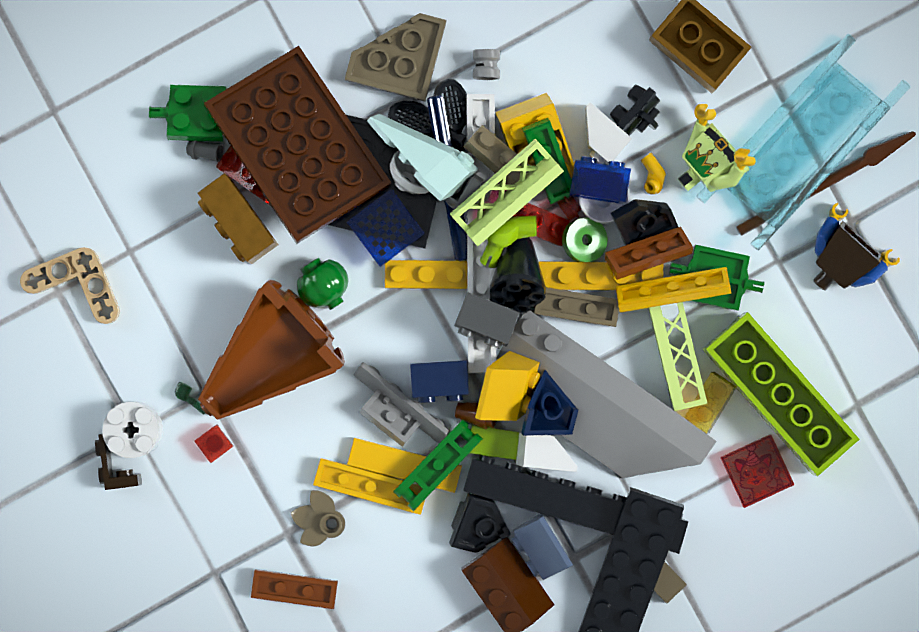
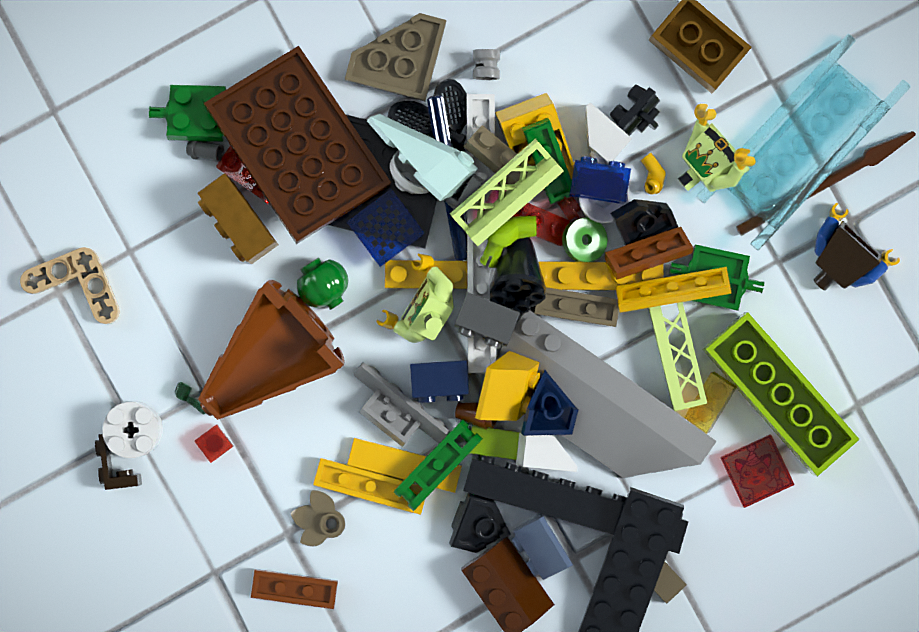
(428, 307): none -> yellowish green torso

